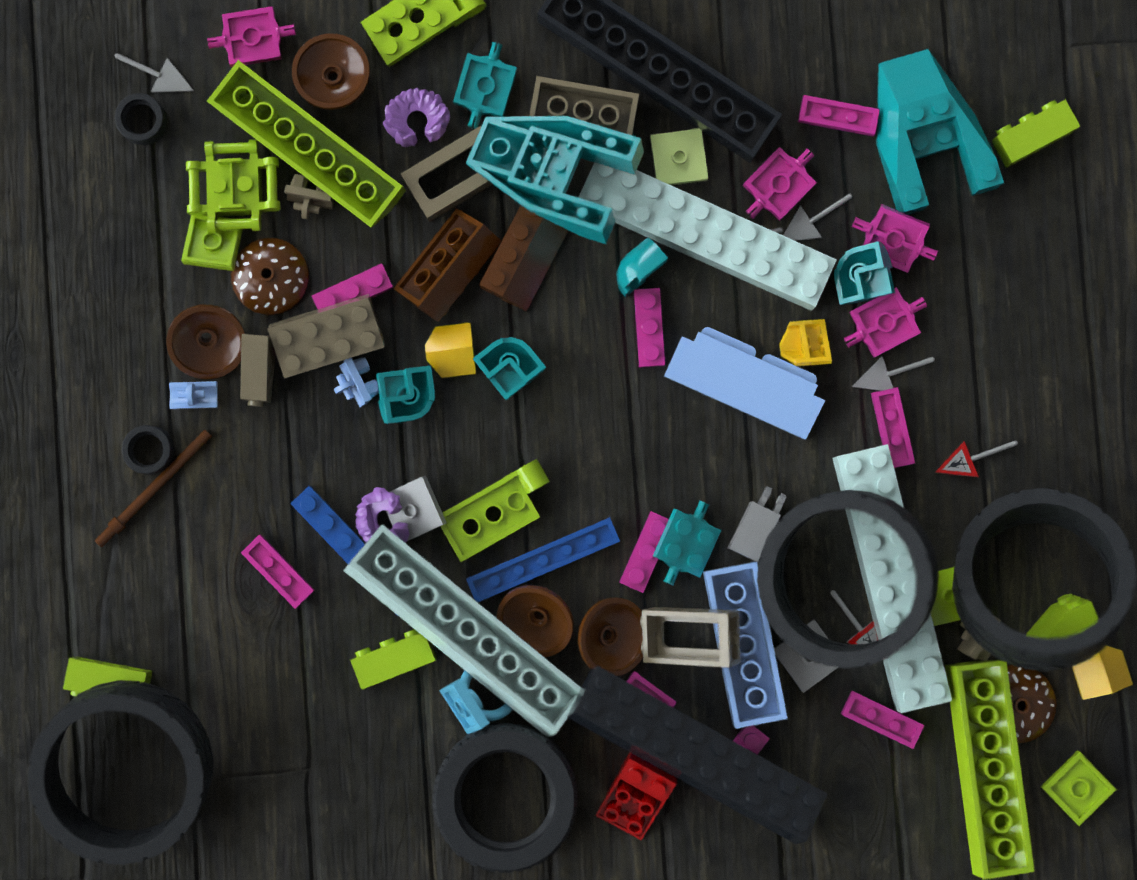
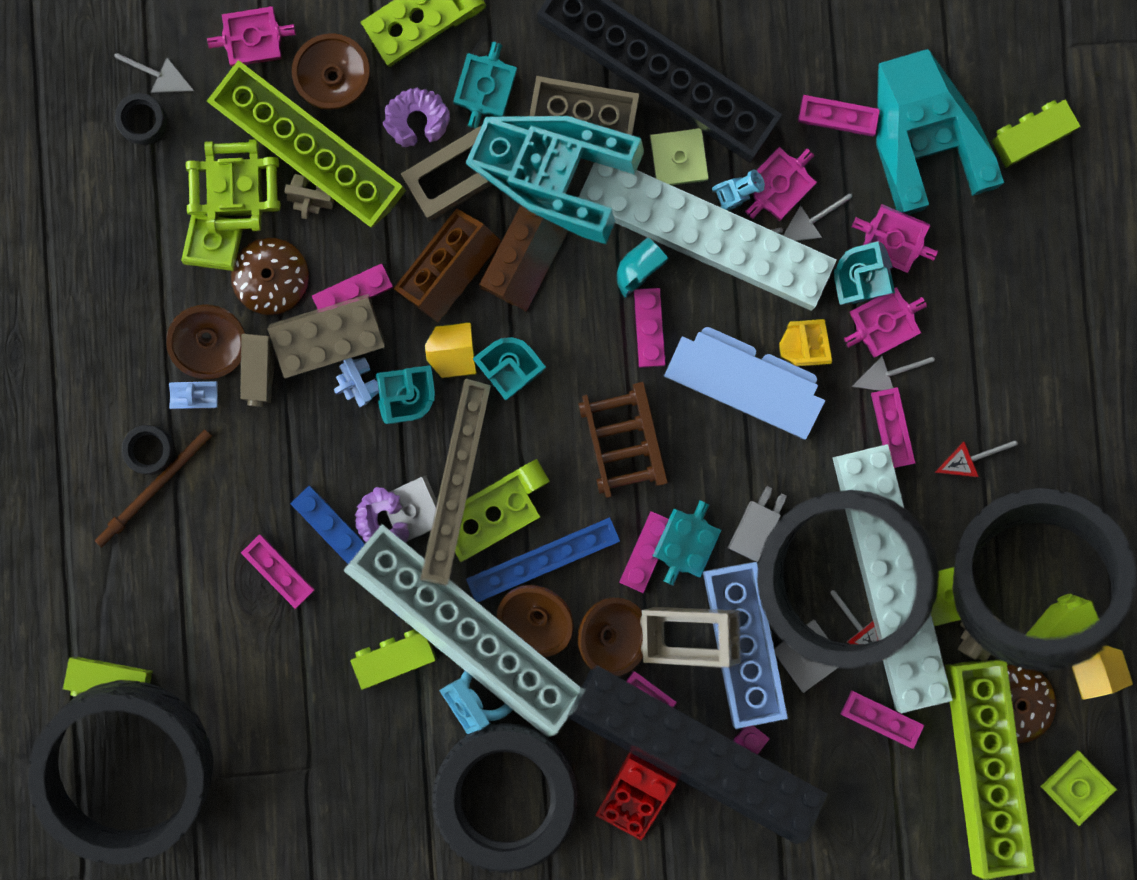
(455, 483): none -> dark tan plate
(642, 423): none -> reddish brown fence
(737, 190): none -> medium azure connector

